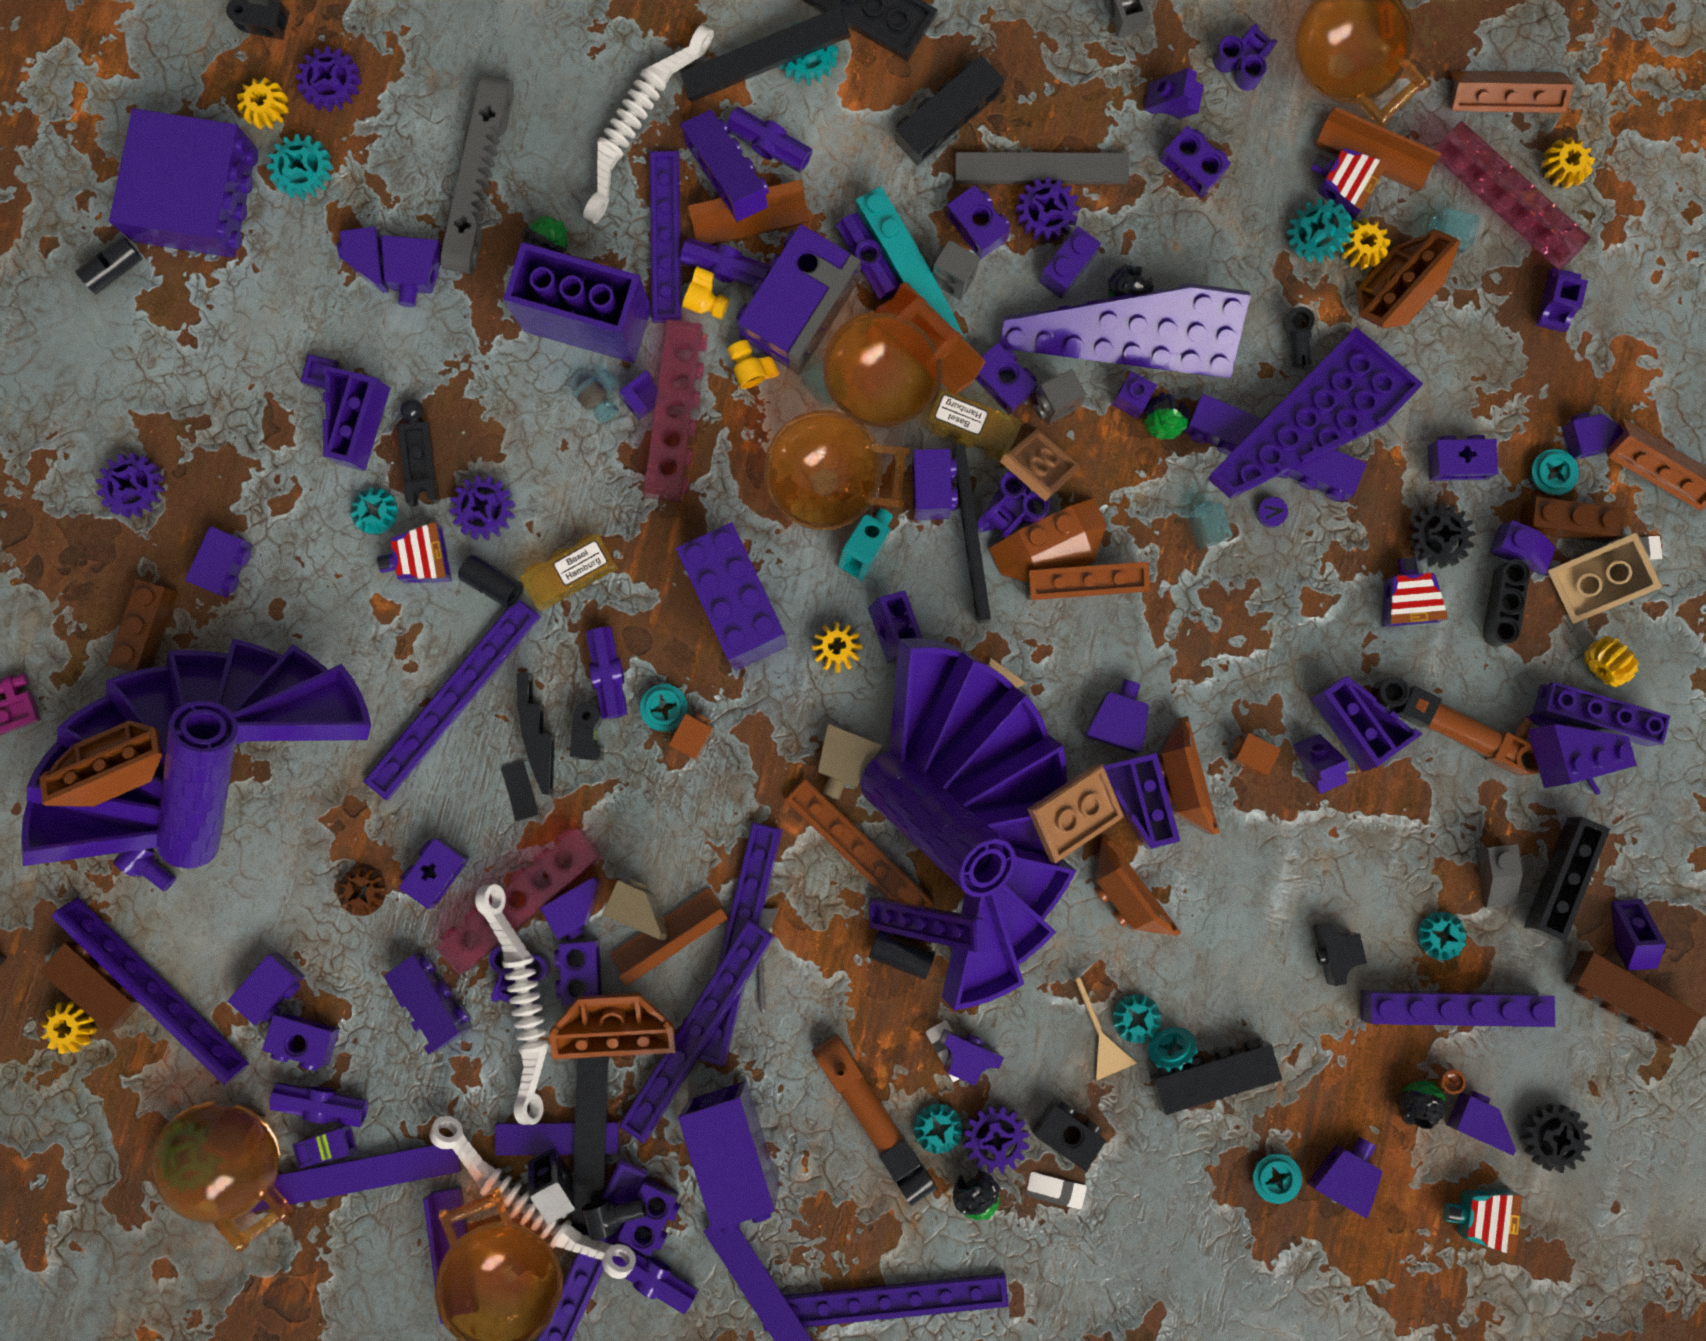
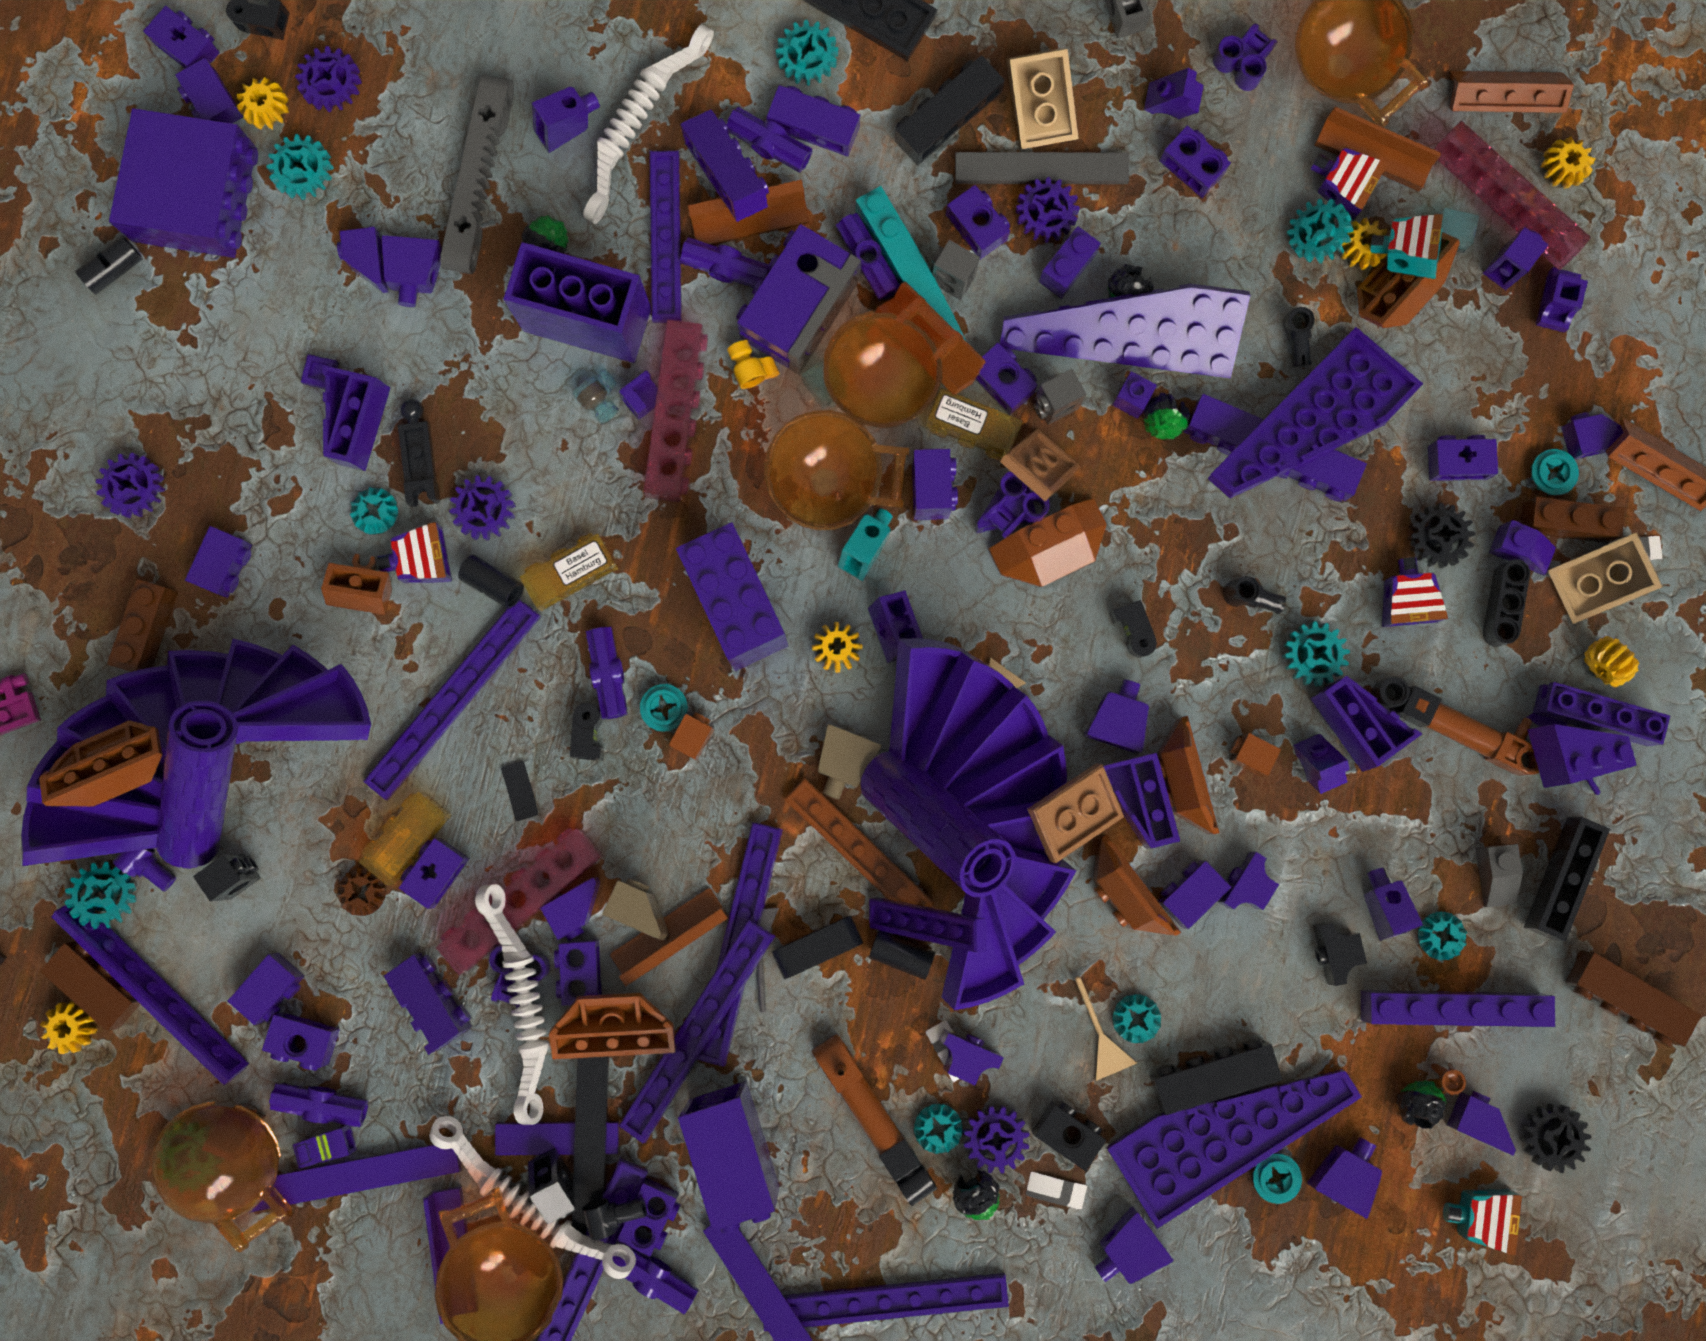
(91, 903): none -> teal gear
(179, 39): none -> dark purple brick
(207, 93): none -> dark purple brick
(227, 876): none -> black brick
(357, 586): none -> dark orange brick
(404, 837): none -> clear yellow brick
(539, 746): black slope -> none
(562, 116): none -> dark purple torso
(700, 296): yellow piece -> none
(765, 54): black tile -> none
(815, 119): none -> dark purple brick
(817, 947): none -> black beam
(971, 535): black tile -> none
(1042, 97): none -> tan slope
(1088, 580): dark orange panel -> none
(1131, 1250): none -> dark purple torso
(1137, 628): none -> black leg
(1165, 1041): teal gear -> none
(1193, 893): none -> dark purple brick
(1198, 1150): none -> dark purple wing
(1209, 524): clear light blue brick -> none
(1249, 884): none -> dark purple brick
(1253, 596): none -> black pin
(1272, 512): dark purple tile -> none
(1325, 660): none -> teal gear
(1393, 916): none -> dark purple torso
(1412, 245): none -> torso
(1516, 258): none -> dark purple brick
(1636, 935): dark purple slope -> none

